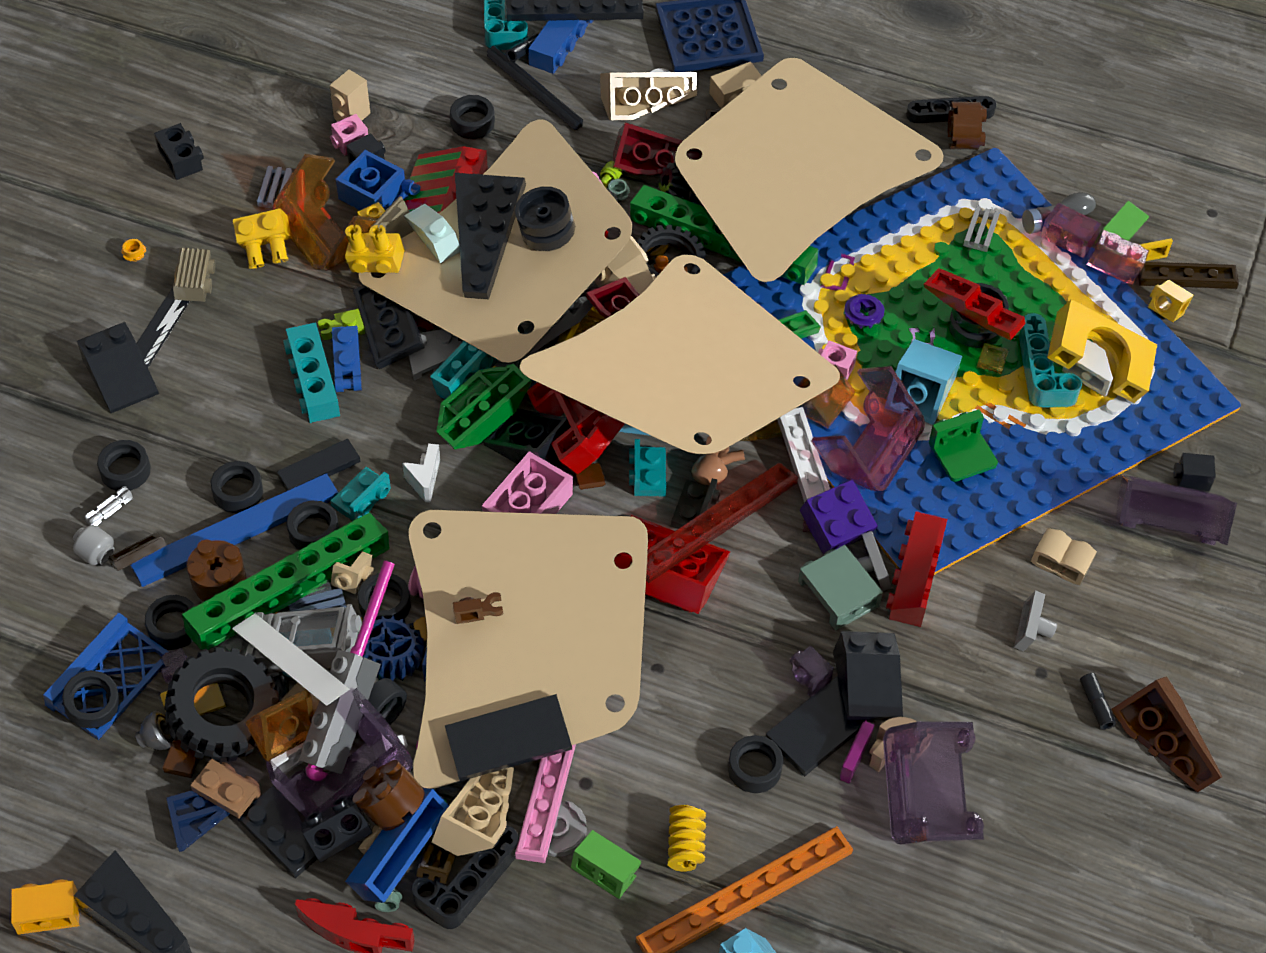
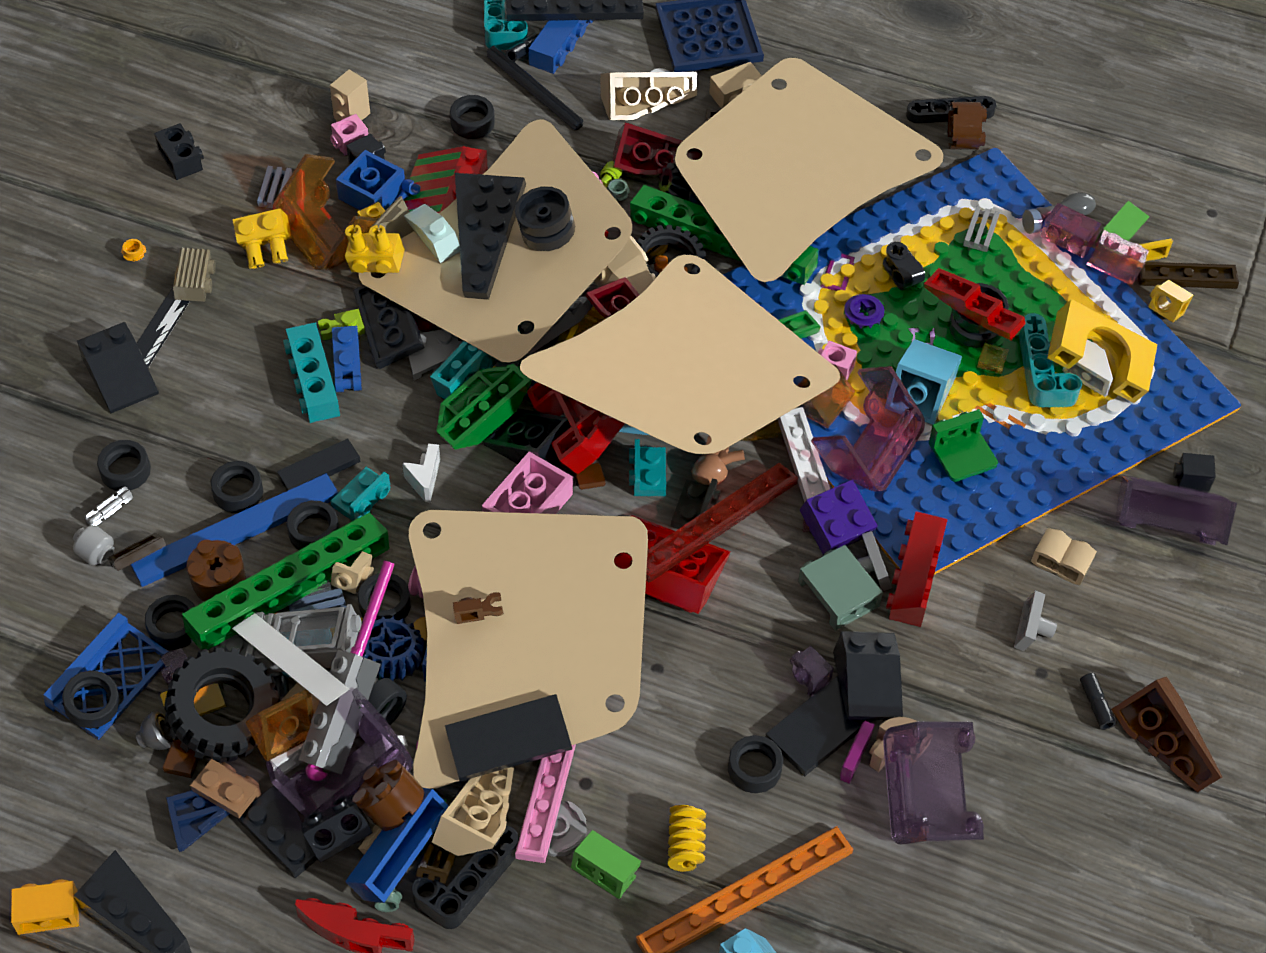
(902, 266): none -> black piece

